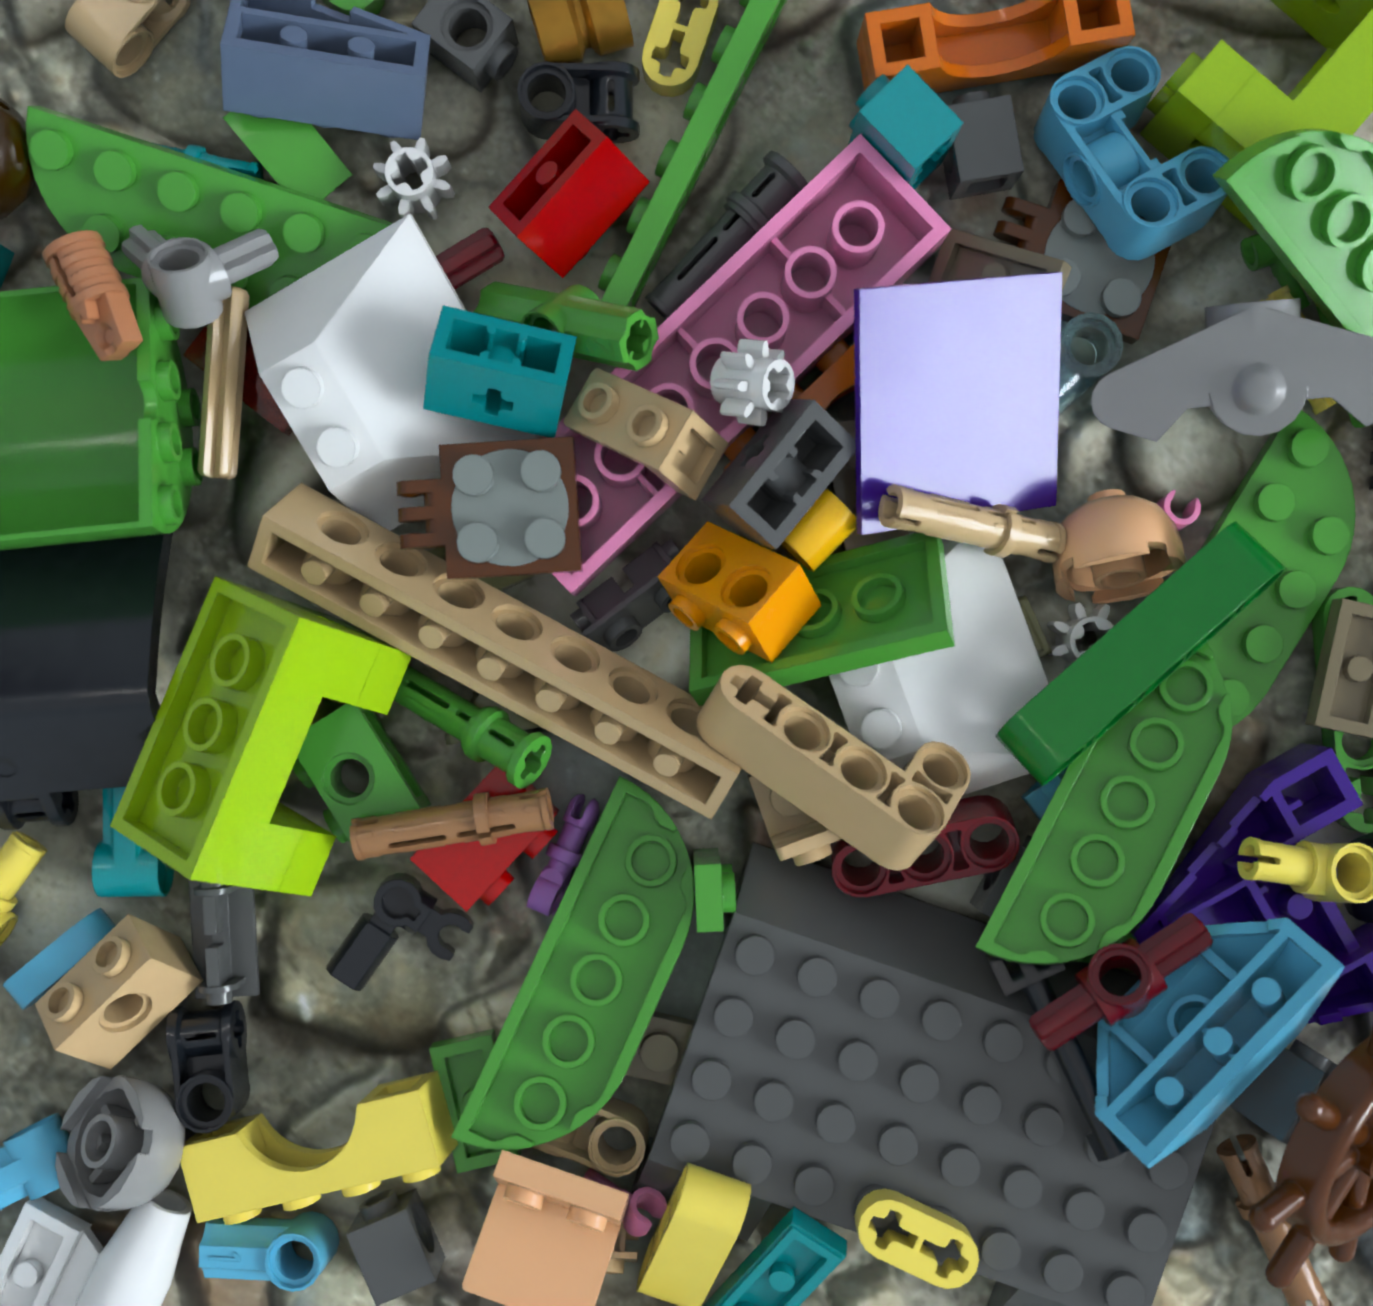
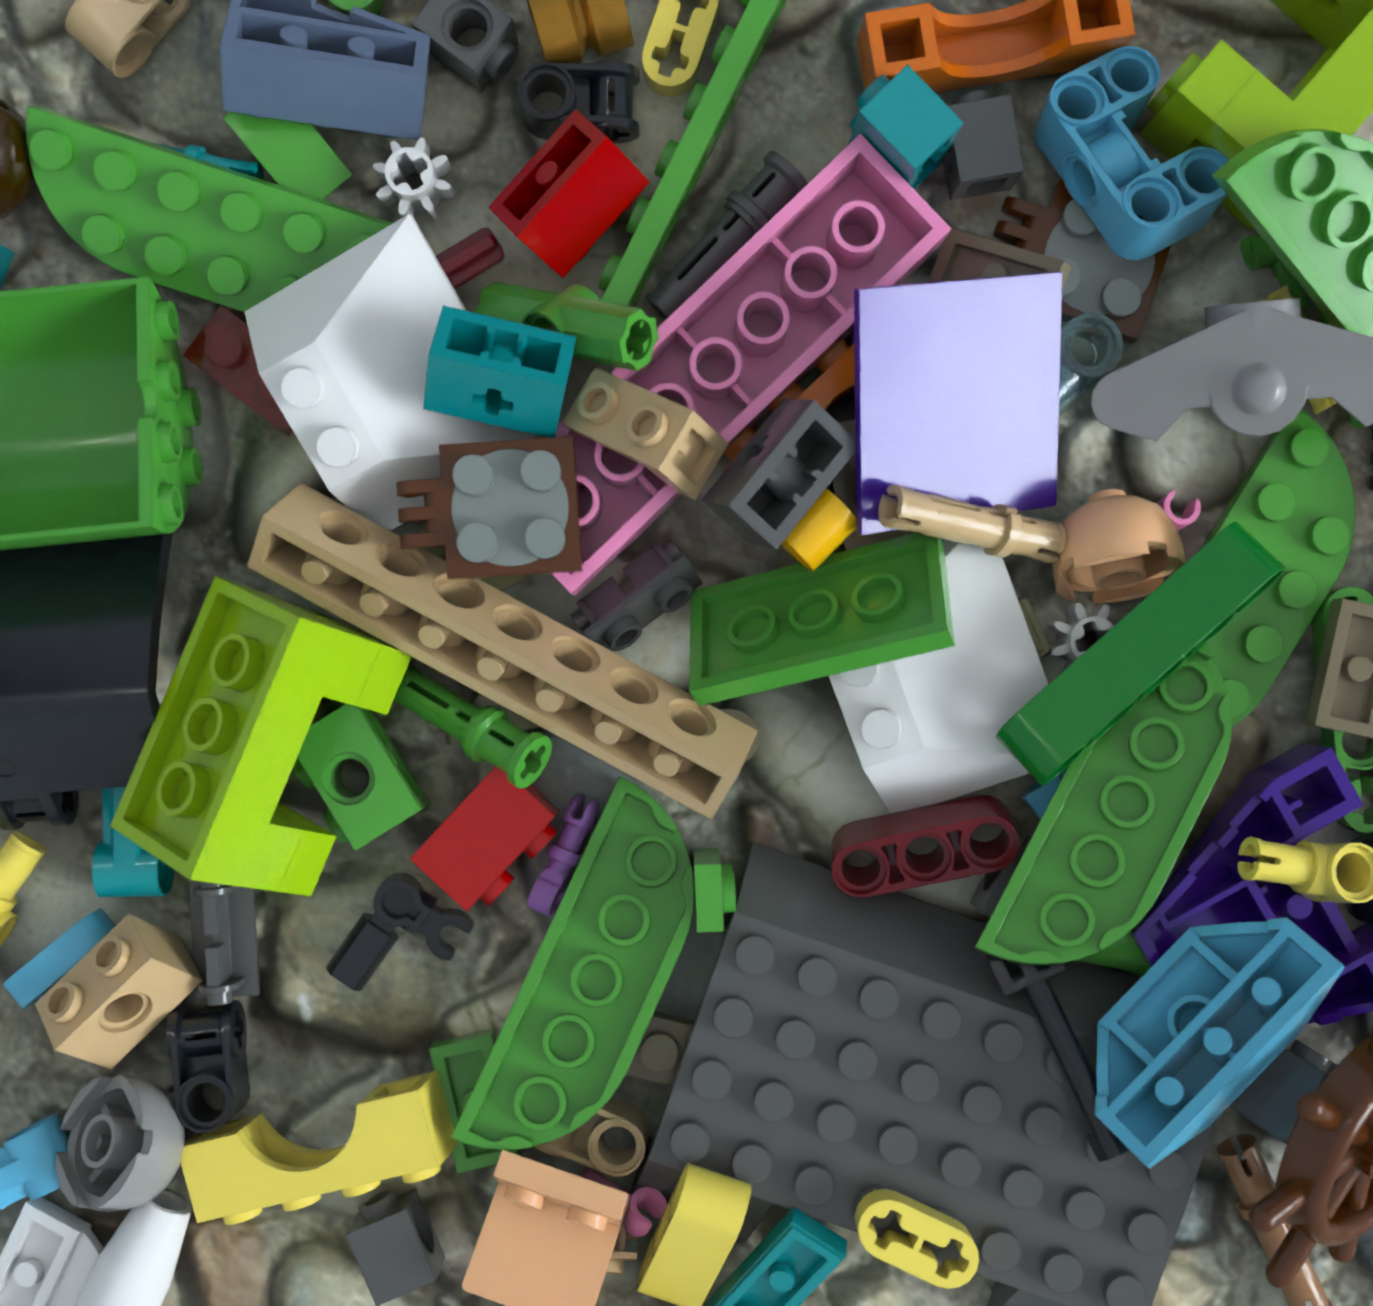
(94, 293): nougat hinge -> none
(191, 275): light grey axle -> none
(223, 389): tan axle -> none
(265, 1250): medium azure piece -> none
(468, 821): medium nougat pin -> none
(739, 592): light orange brick -> none
(752, 382): white gear -> none
(790, 829): tan bracket -> none
(830, 772): tan beam -> none
(1149, 961): dark red axle -> none

